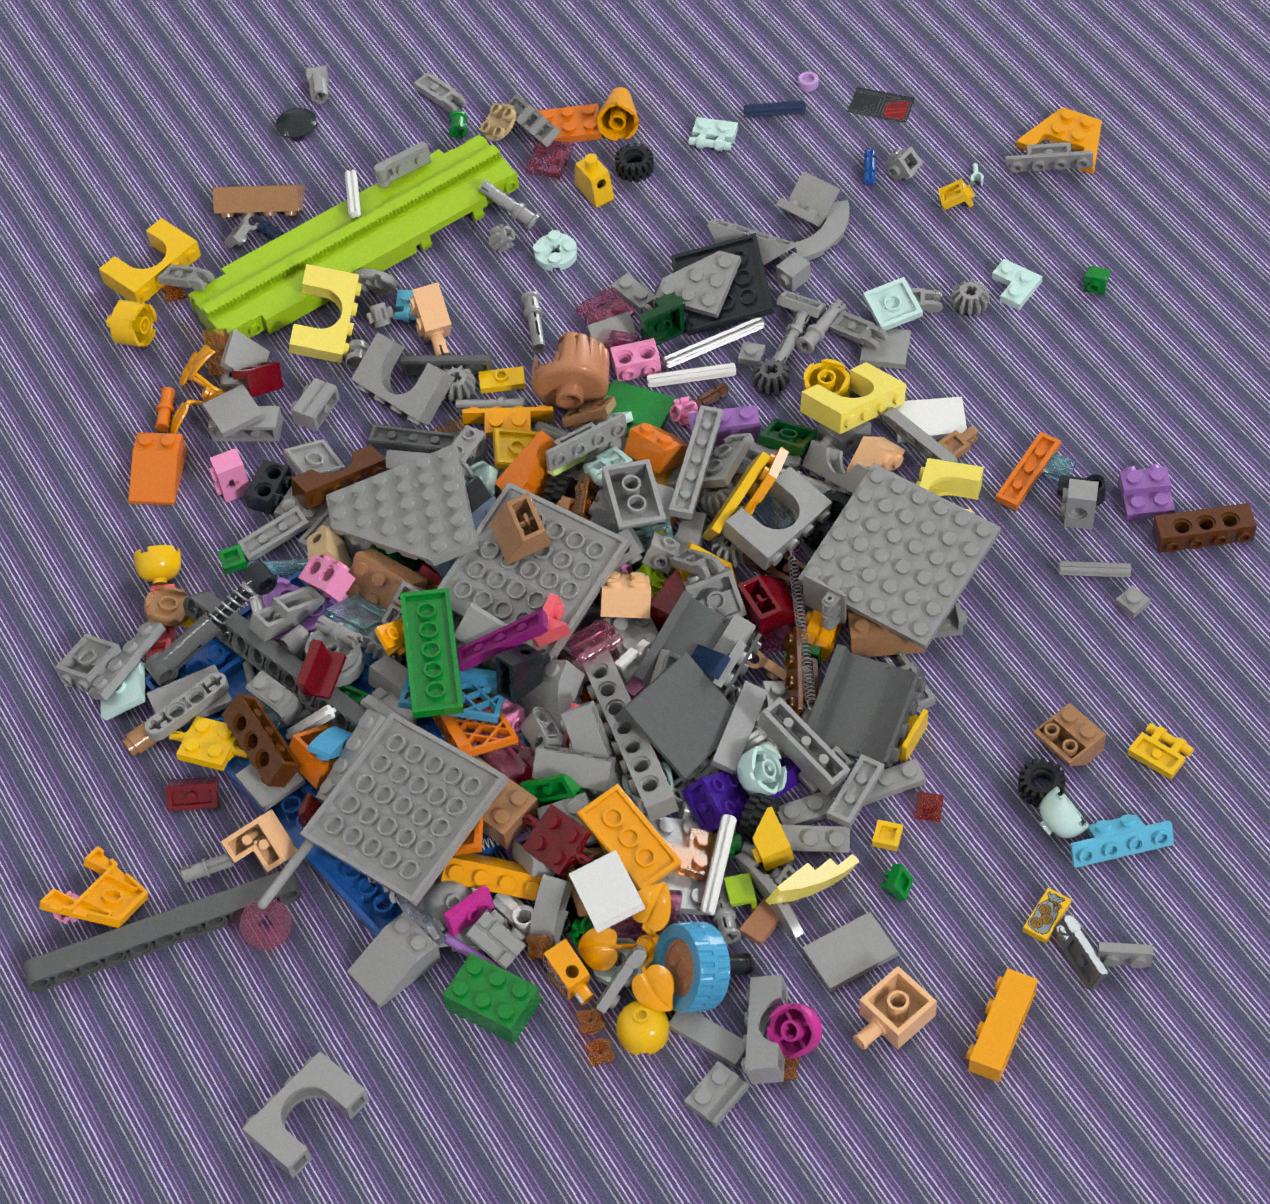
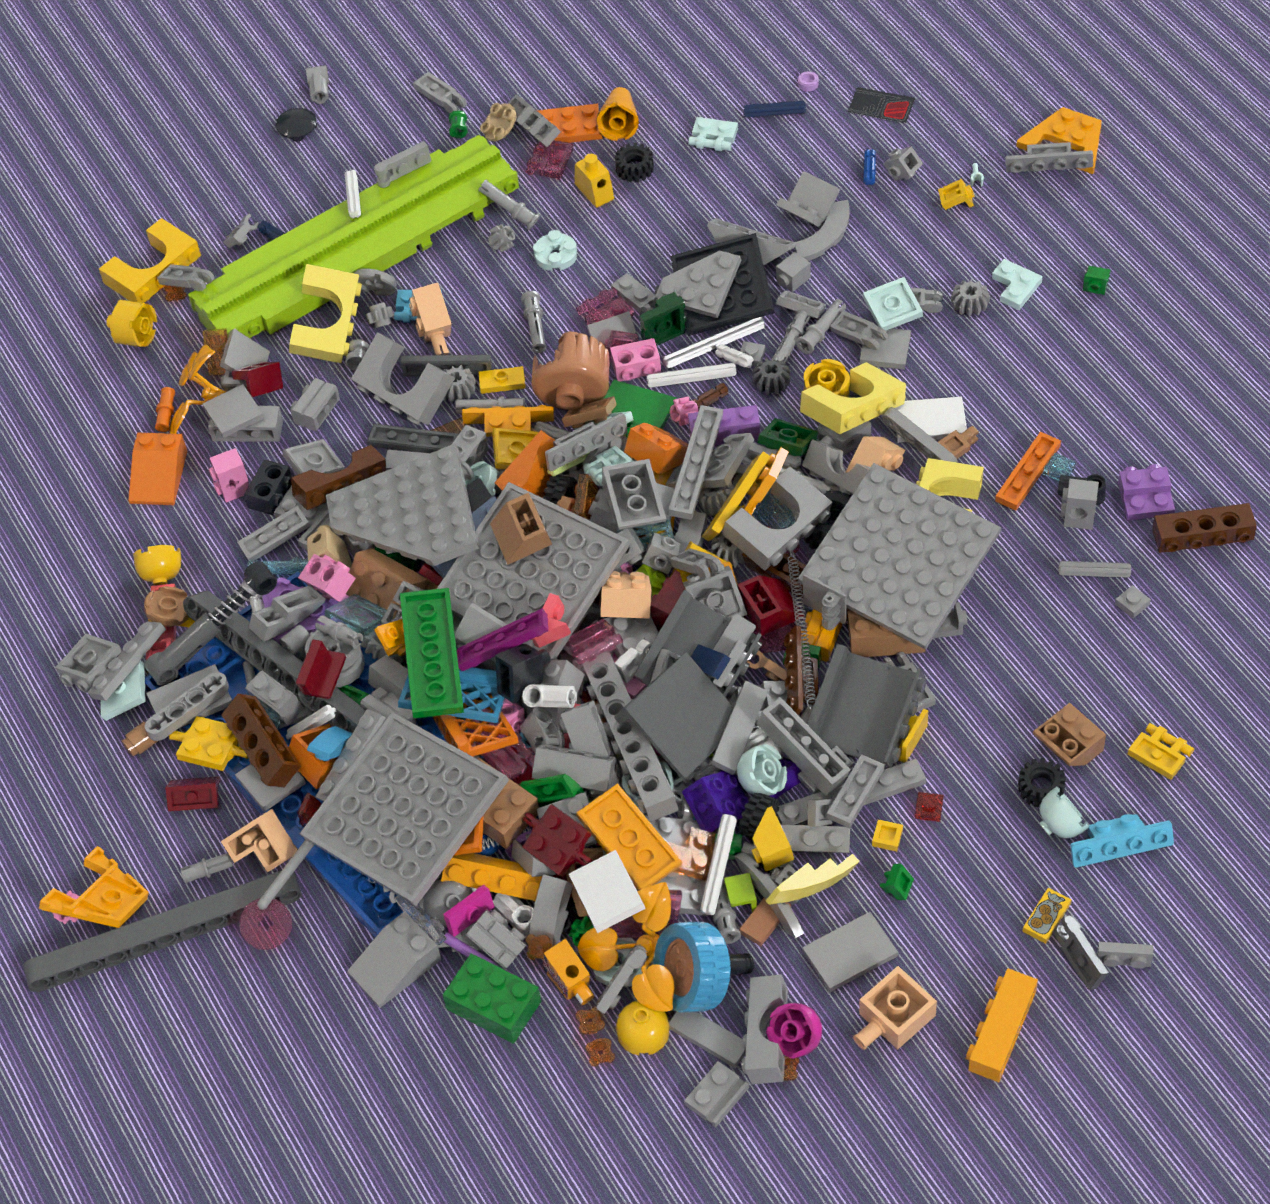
(232, 559): green tile -> none
(262, 199): medium nougat slope -> none
(316, 1079): light grey arch -> none
(550, 696): none -> white piece
(734, 356): none -> white axle
(818, 811): none -> light grey plate

